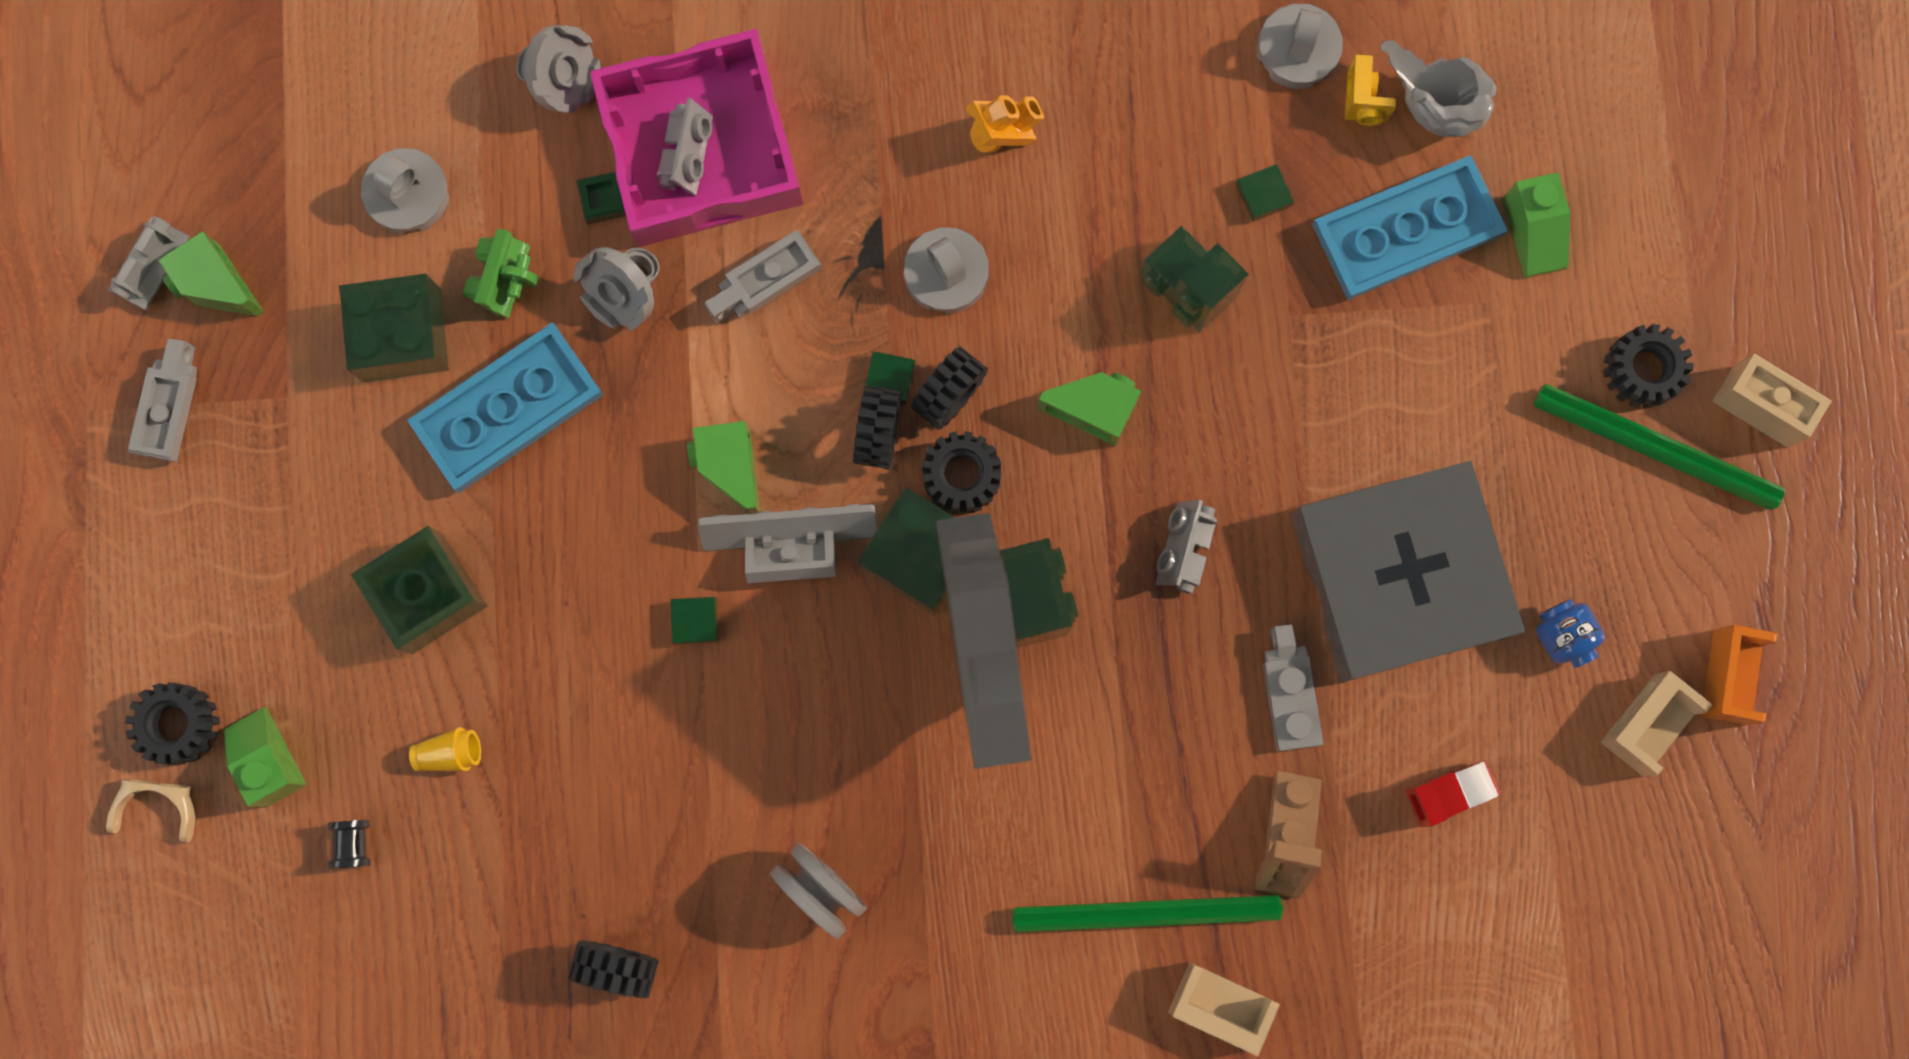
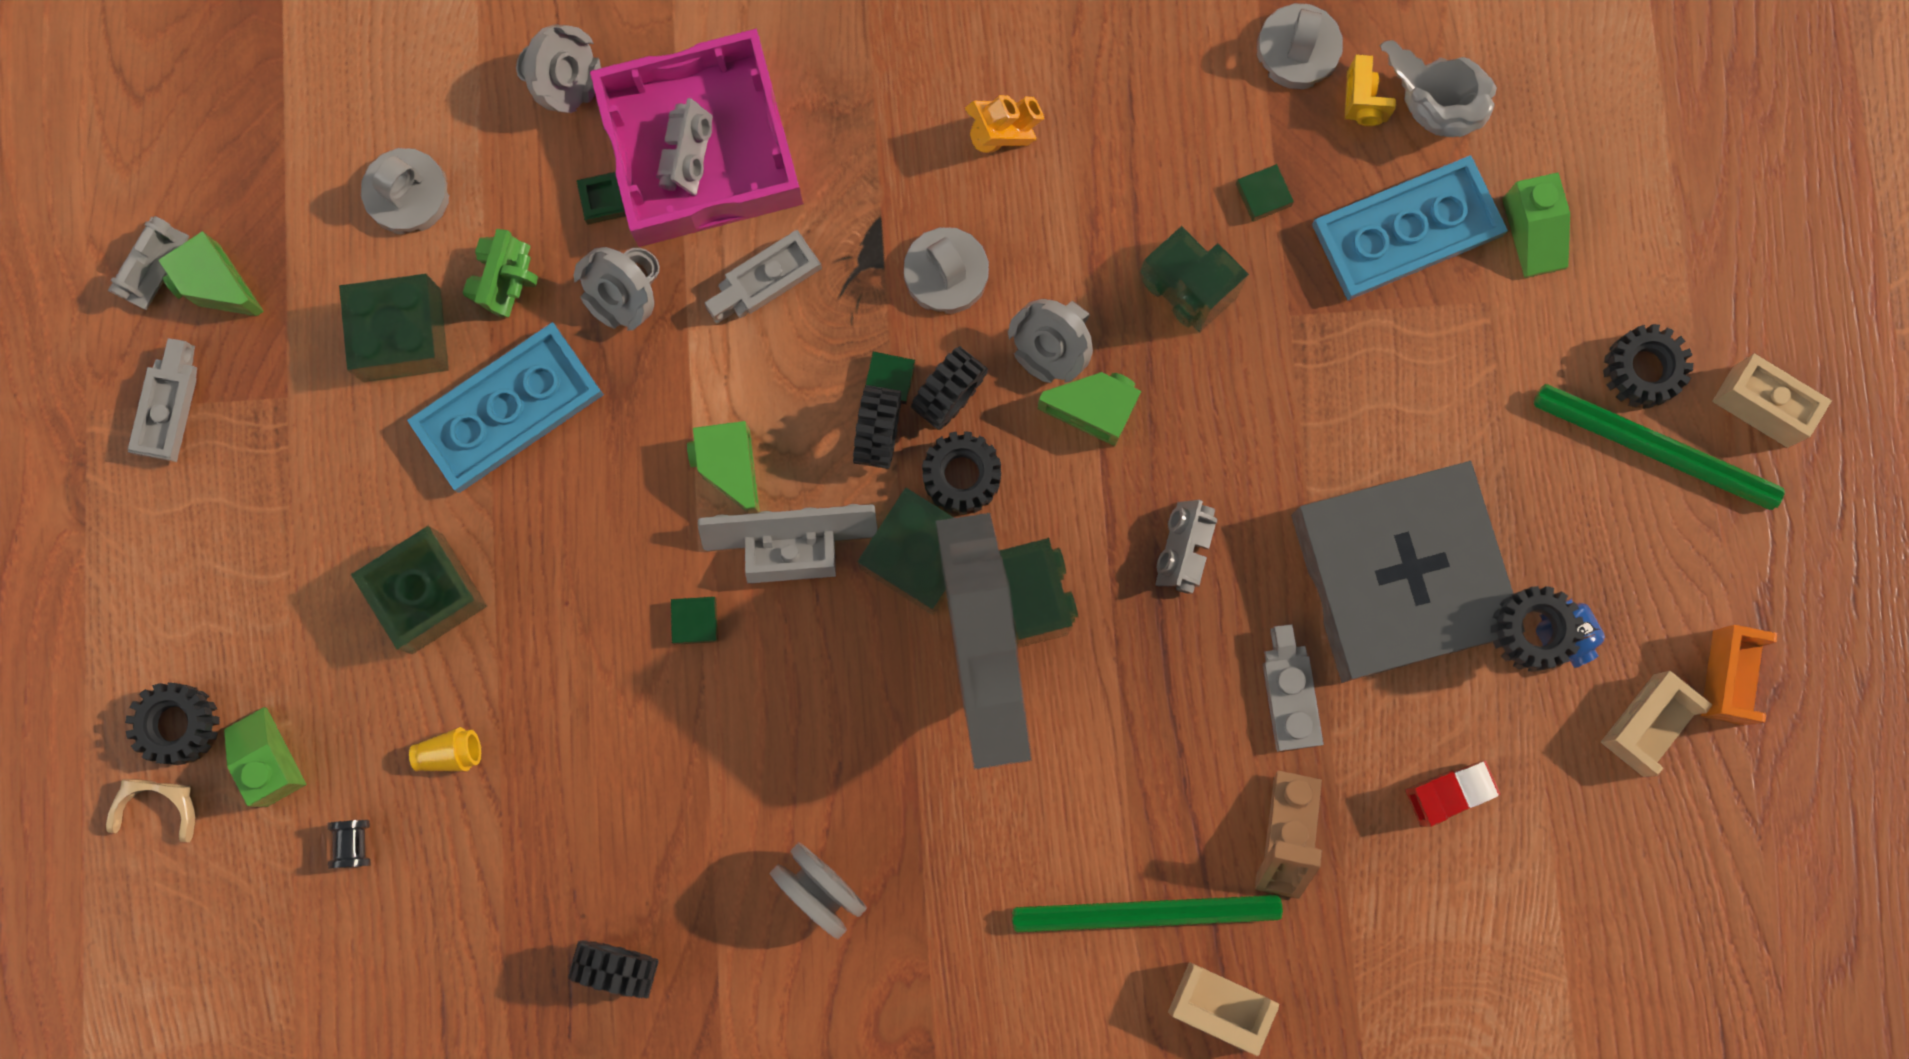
(1052, 339): none -> light grey tile
(1559, 614): none -> black tyre

